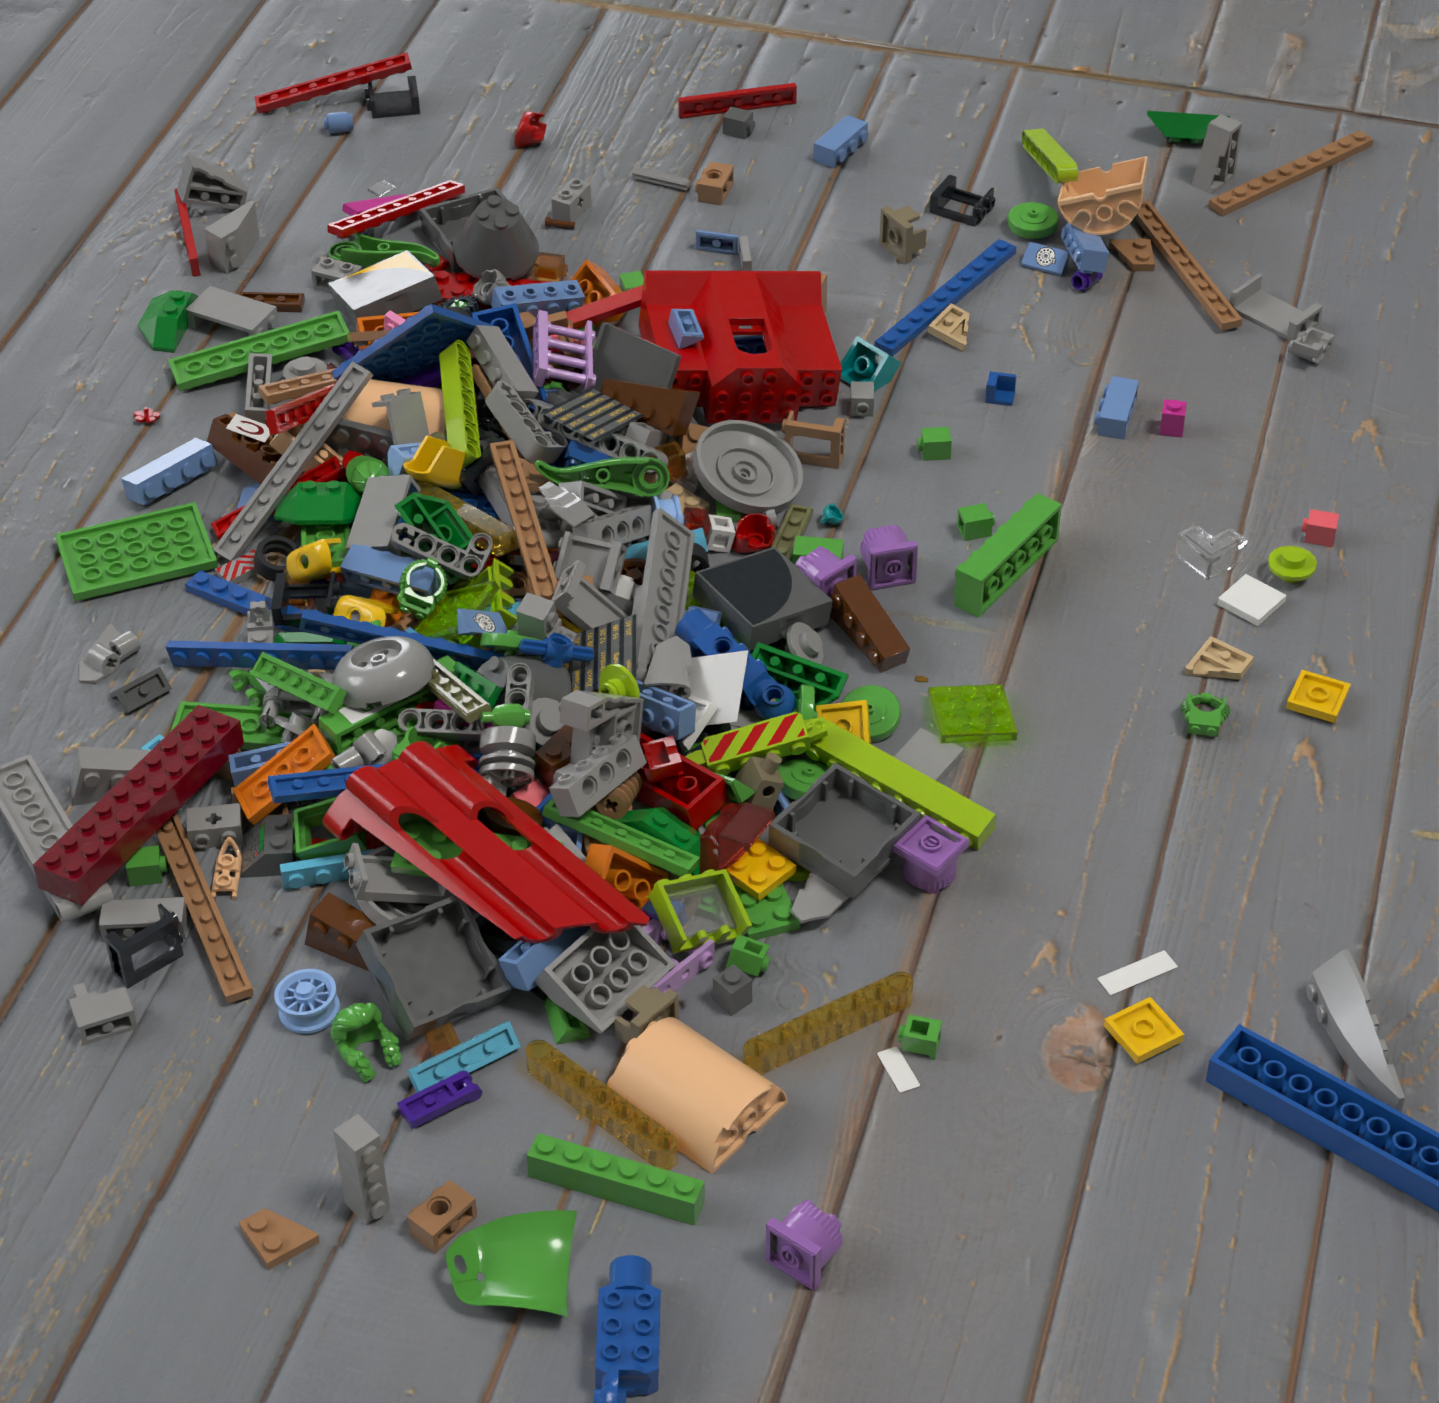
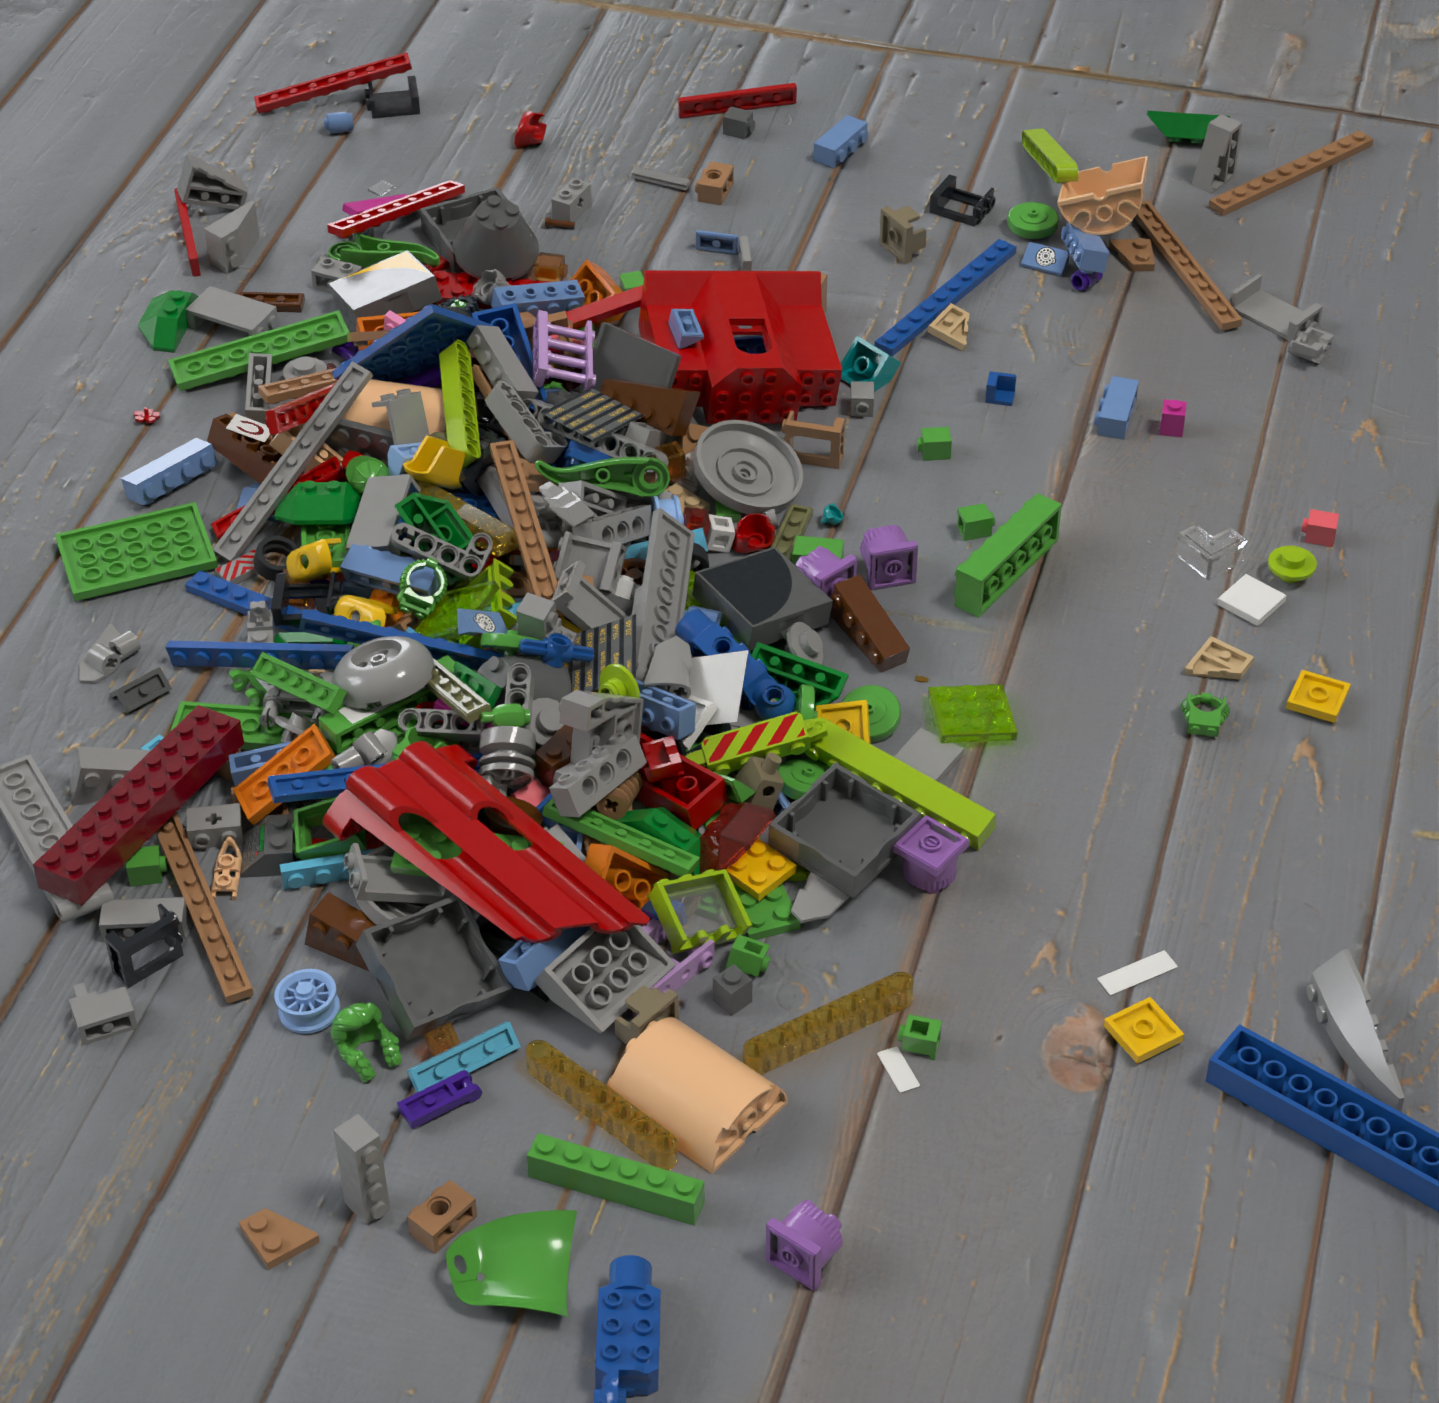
(564, 1025): bright green slope -> none

